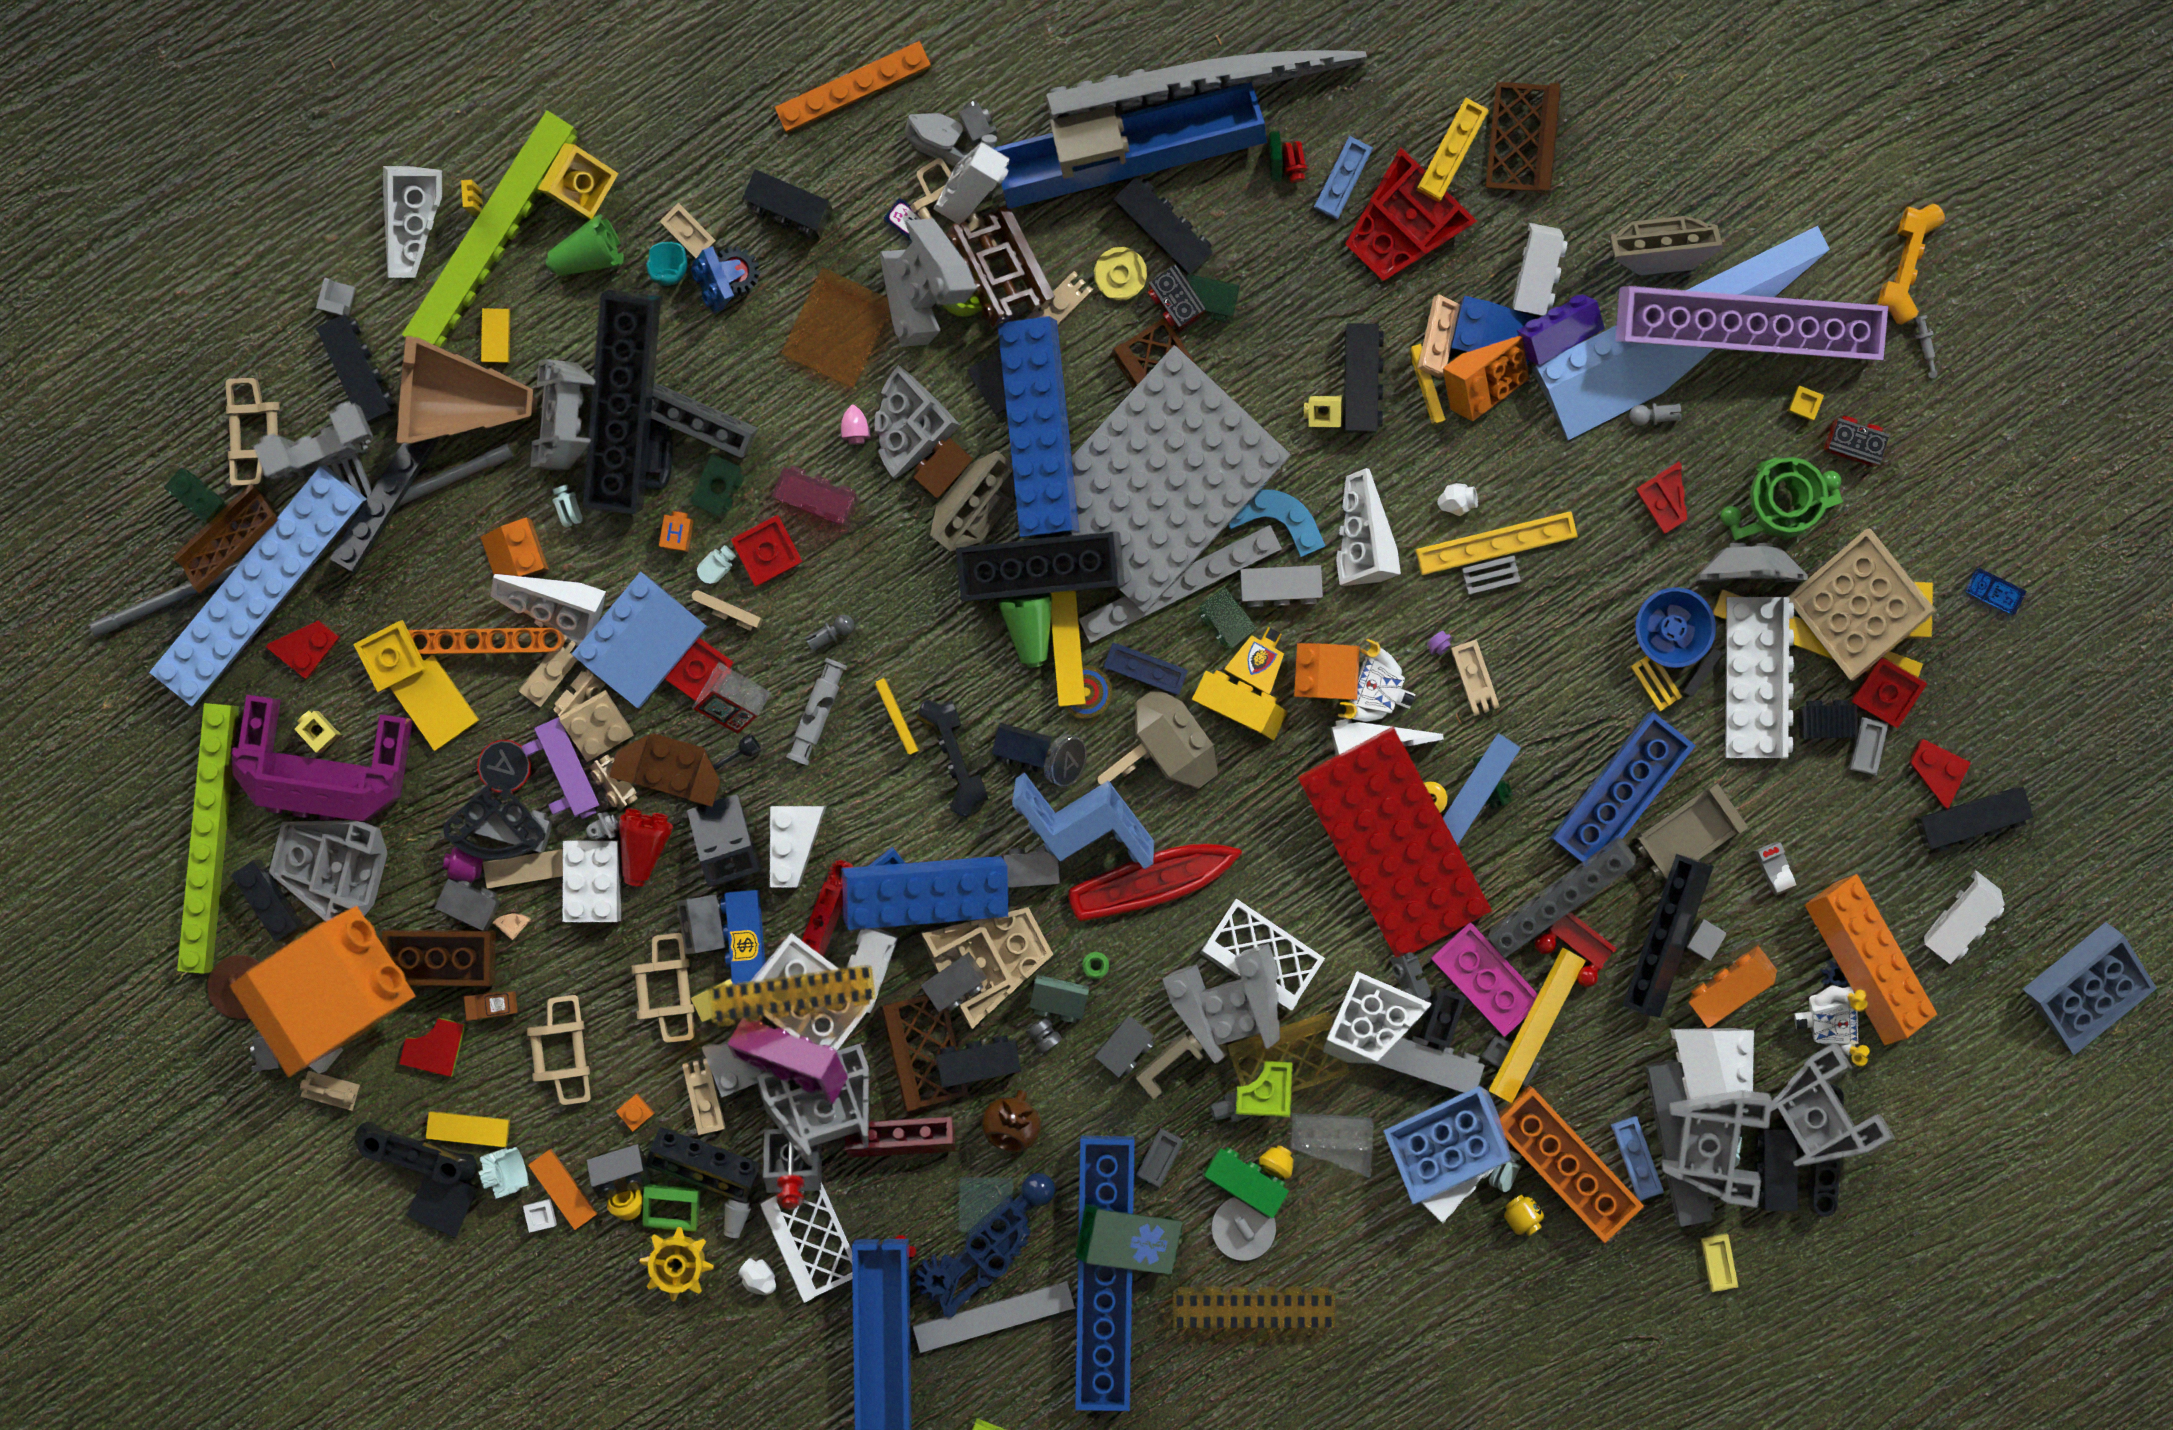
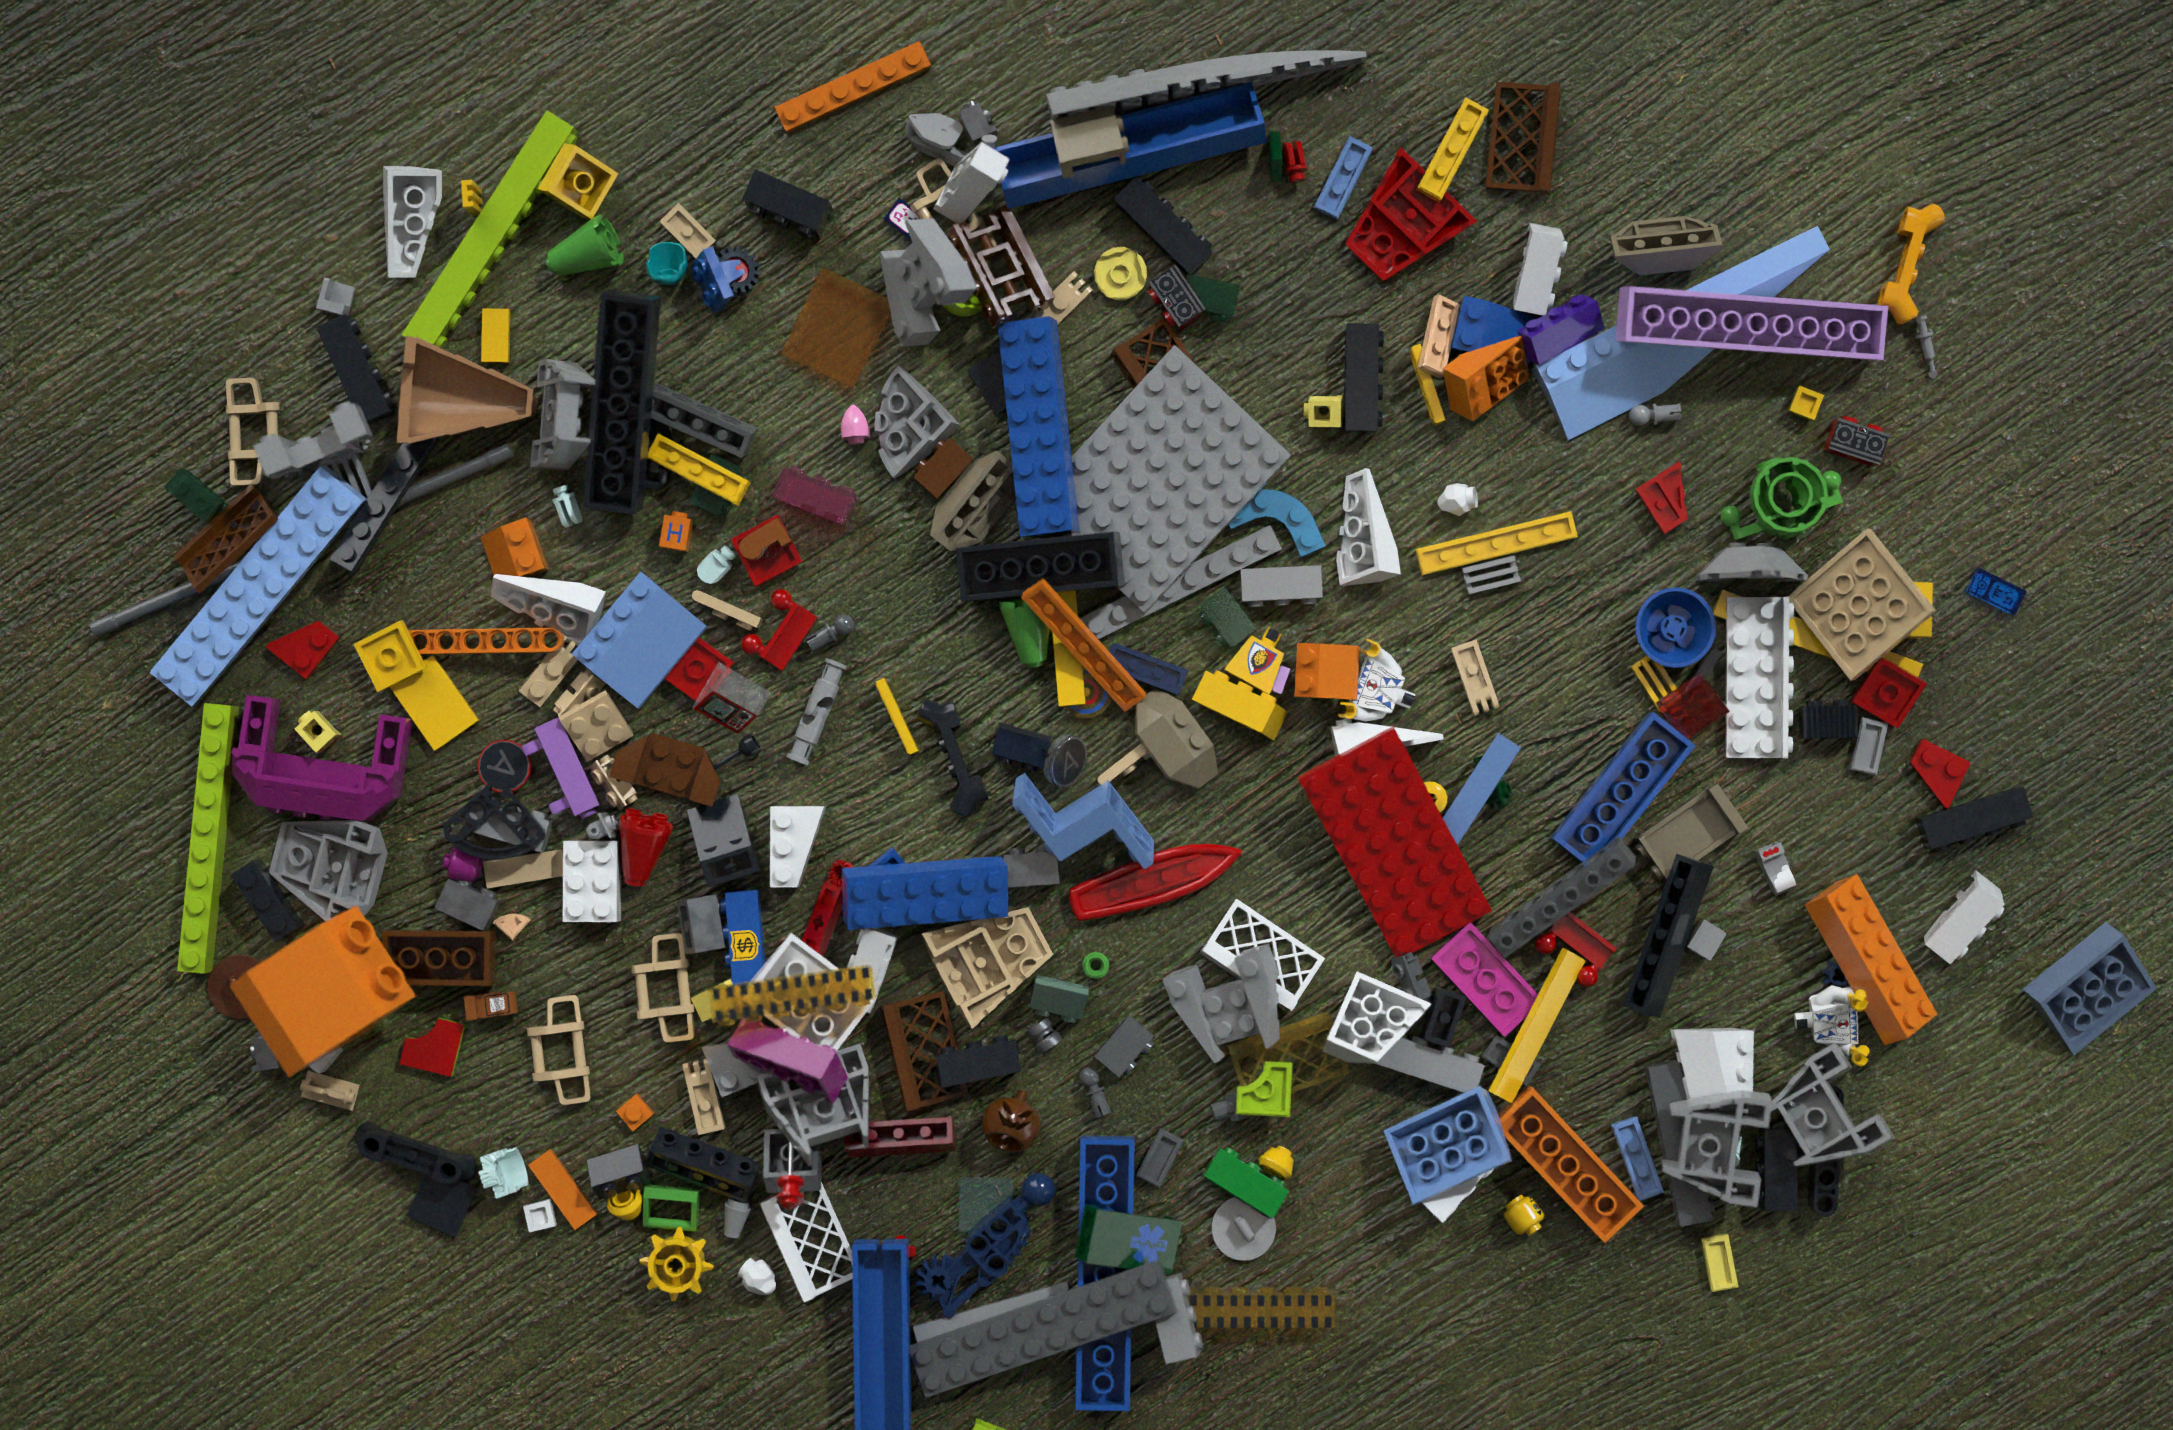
(467, 1129): yellow tile -> none
(698, 469): none -> yellow tile
(756, 543): none -> dark orange leg
(787, 636): none -> red gear
(953, 982): flat silver brick -> none
(1042, 1328): none -> dark grey plate
(1083, 645): none -> orange plate
(1090, 1078): none -> dark grey pin
(1163, 1059): dark tan panel -> none
(1177, 1330): none -> light grey brick
(1280, 680): none -> lavender tile
(1335, 1139): clear wedge -> none
(1439, 643): medium lavender plate -> none
(1505, 1174): light aqua arm -> none
(1692, 706): none -> clear red plate
(1733, 986): orange wedge -> none

